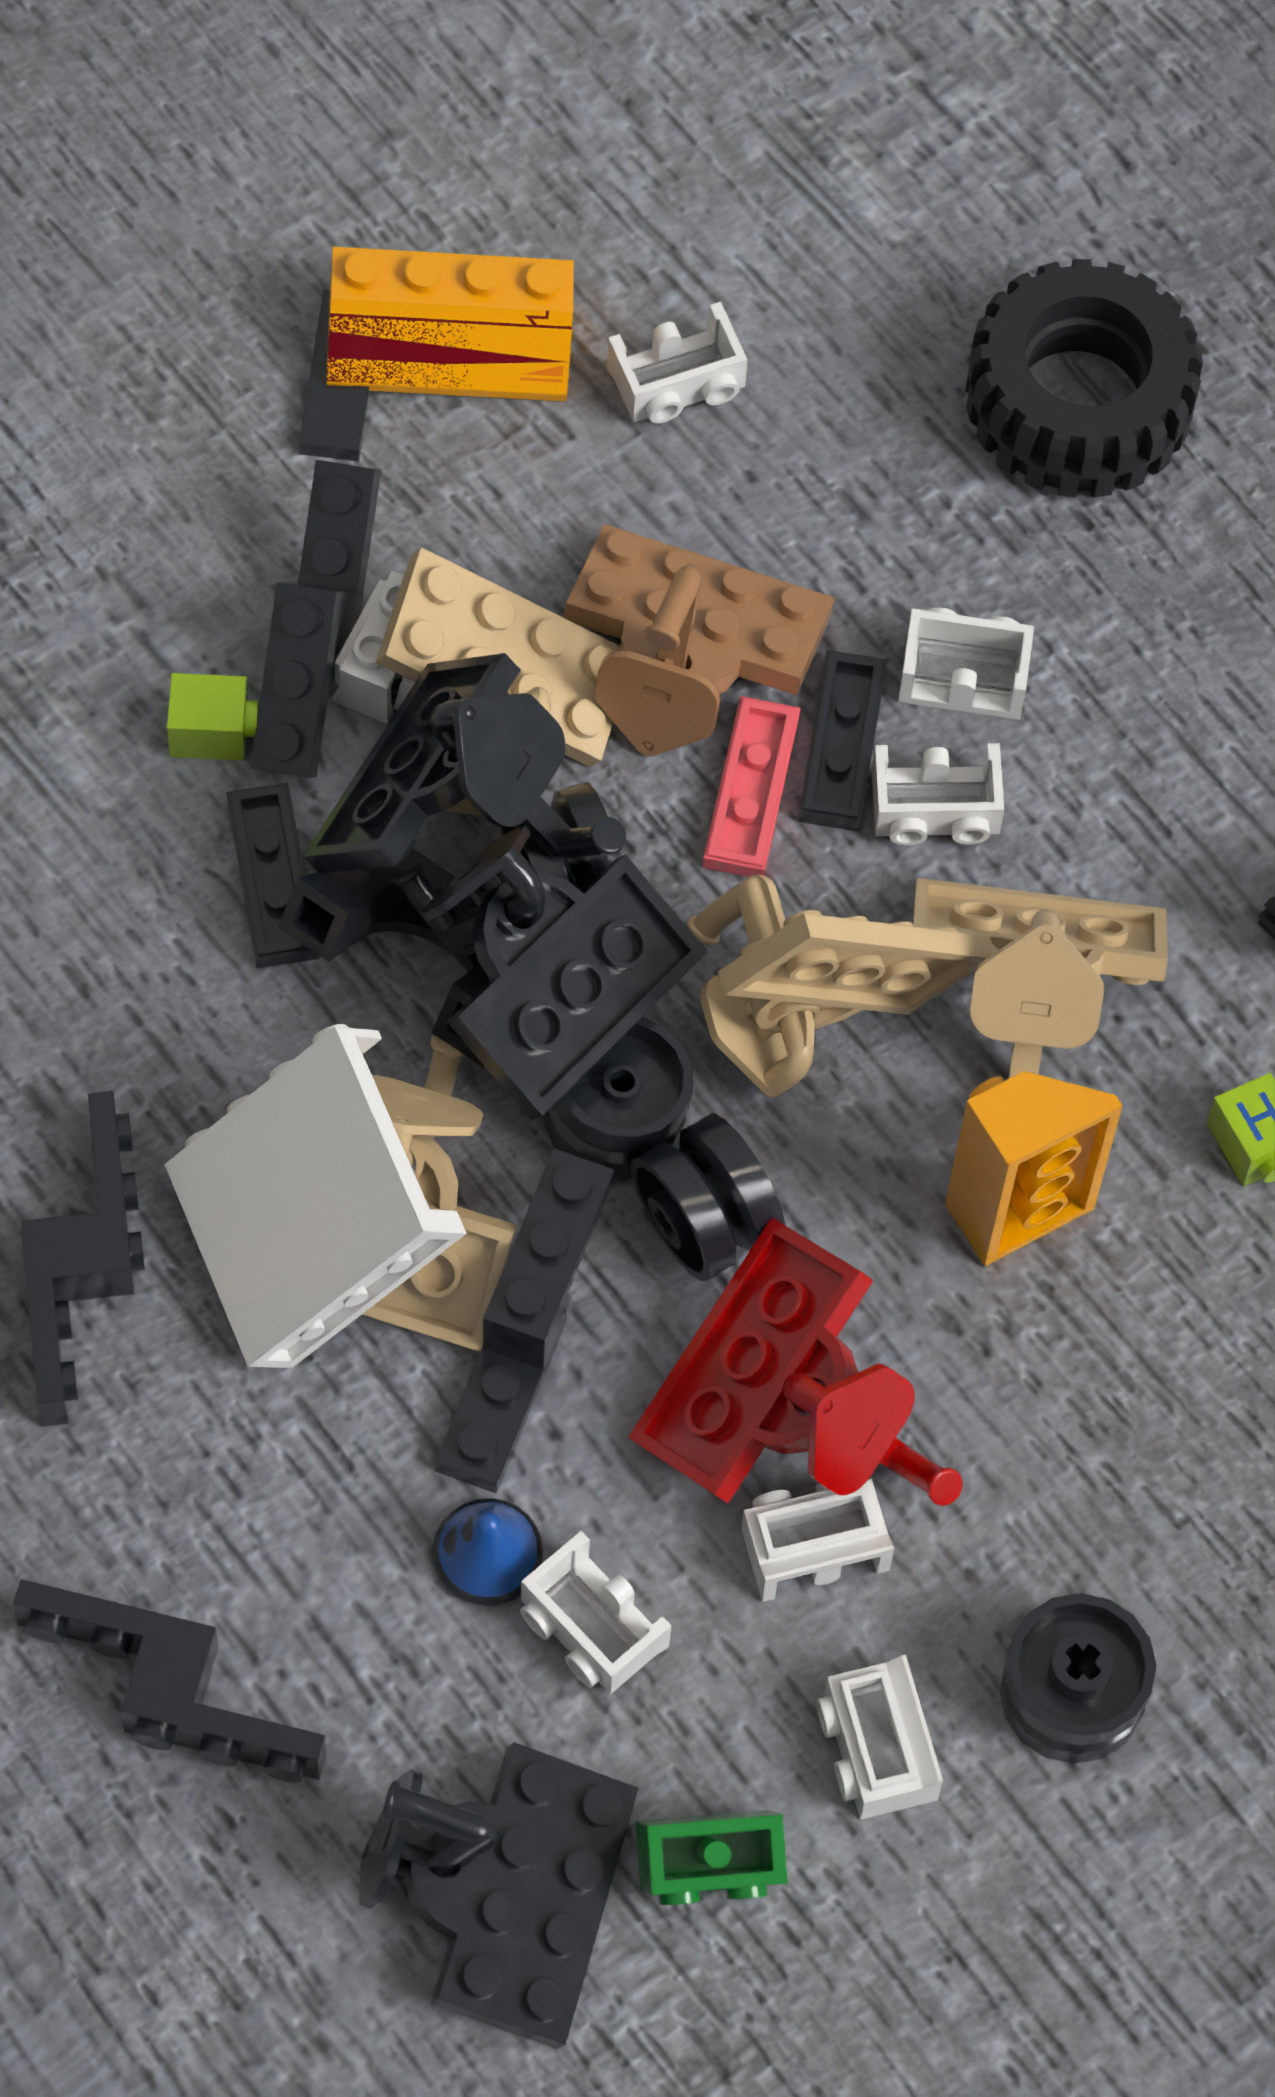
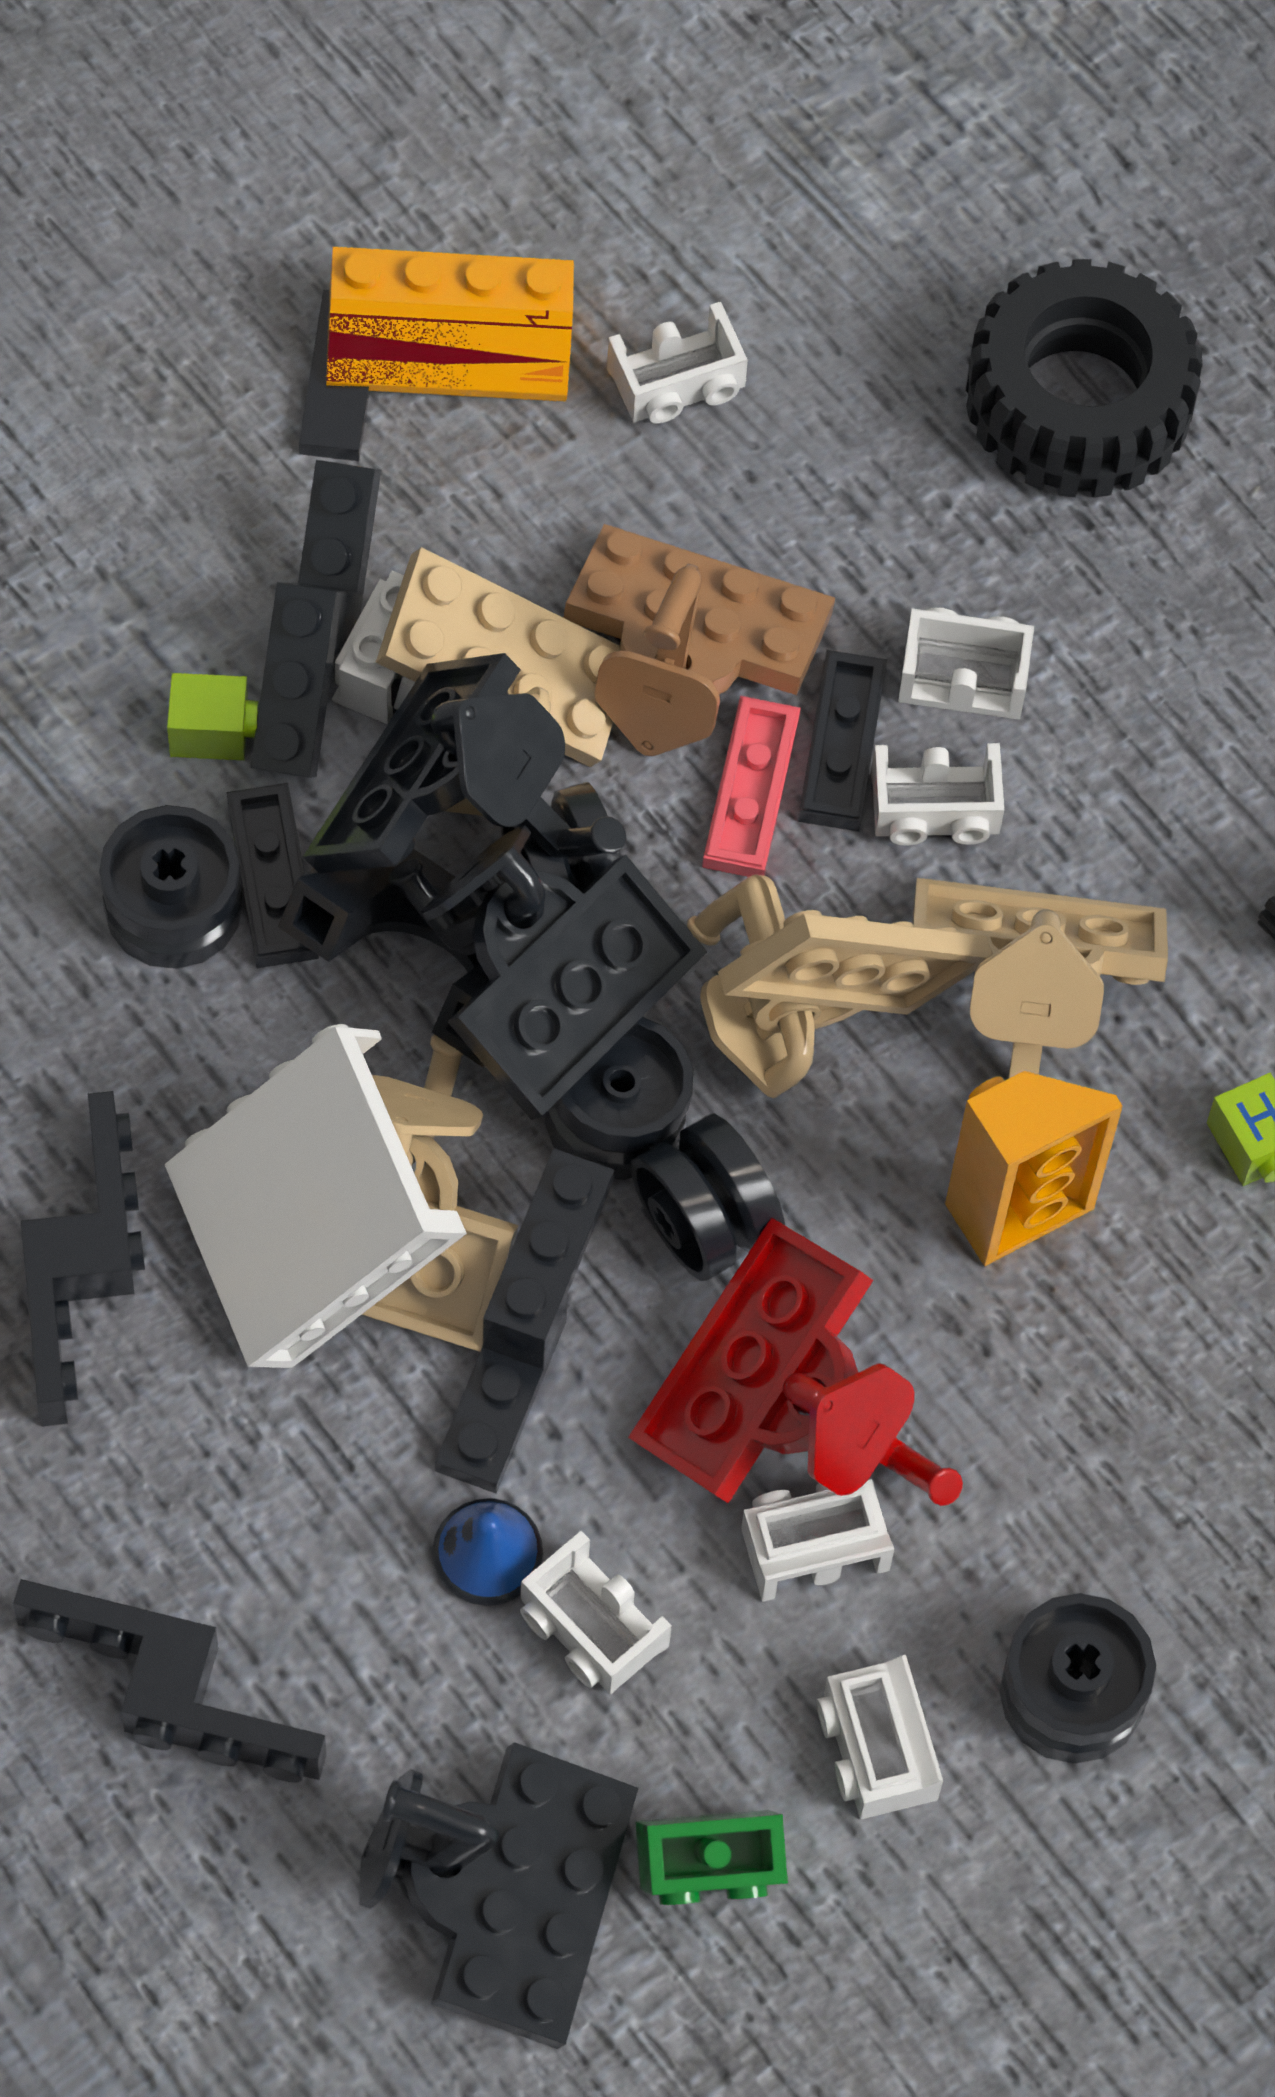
(171, 886): none -> black wheel

